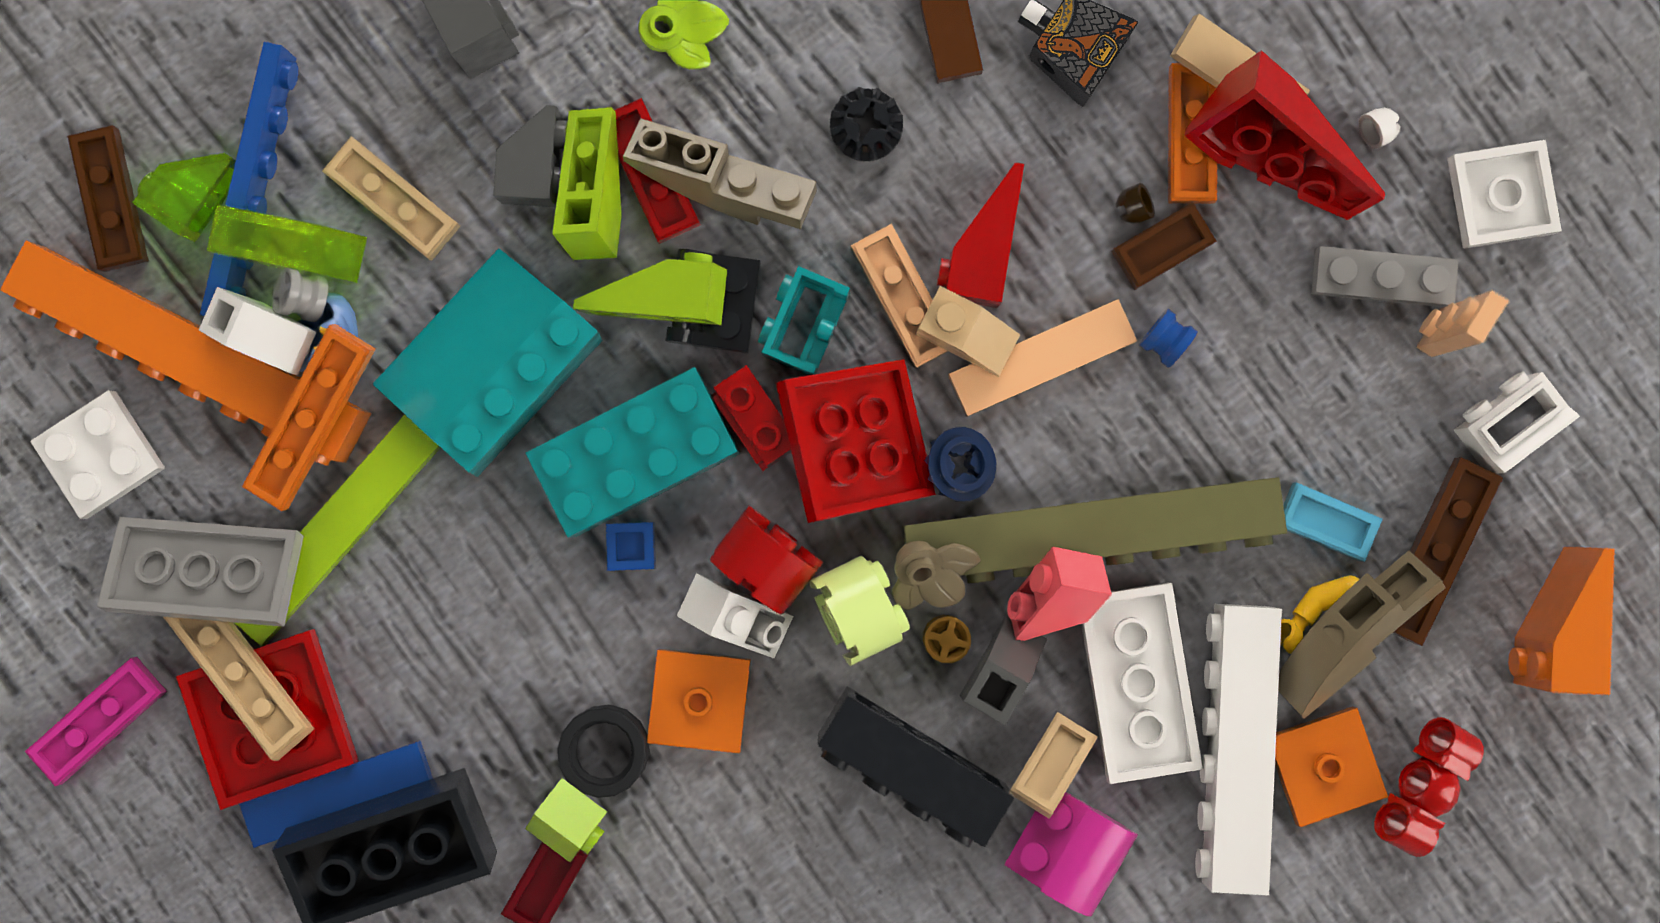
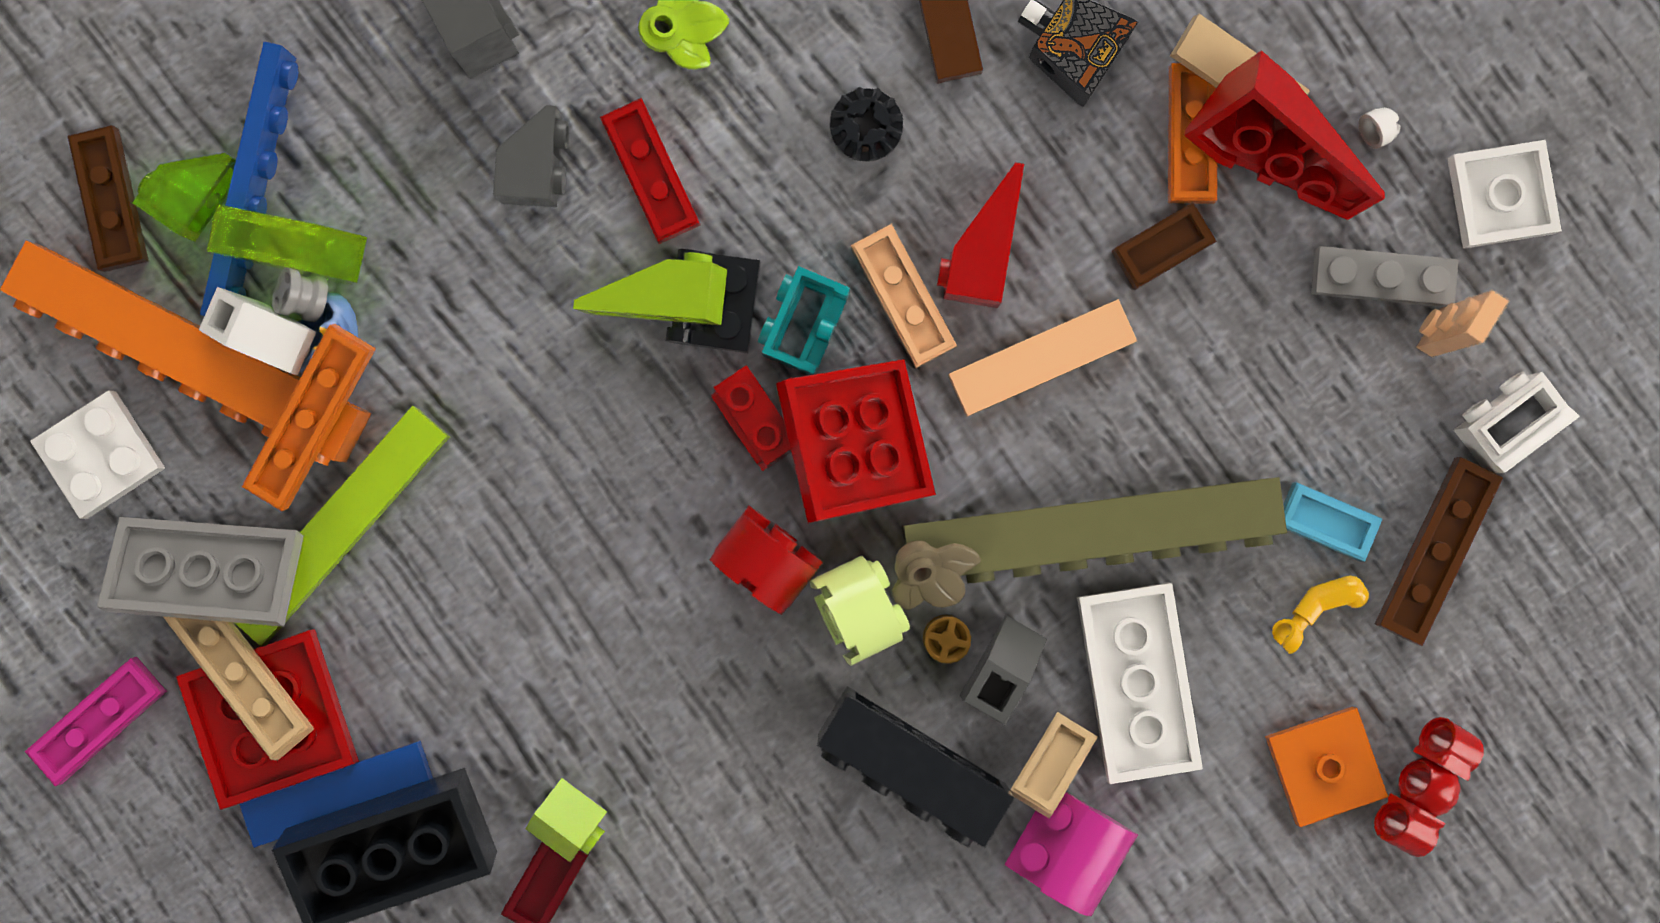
(391, 198): tan tile -> none
(488, 362): teal slope -> none
(578, 776): black tyre -> none
(589, 186): lime slope -> none
(630, 546): blue plate -> none
(632, 453): teal brick -> none
(698, 701): orange plate -> none
(720, 181): dark tan slope -> none
(733, 616): white slope -> none
(968, 331): tan slope -> none
(979, 461): dark blue gear -> none
(1058, 594): coral slope -> none
(1137, 204): dark brown hinge -> none
(1168, 338): blue wheel -> none
(1240, 749): white brick -> none
(1351, 628): dark tan slope -> none
(1569, 627): orange slope -> none

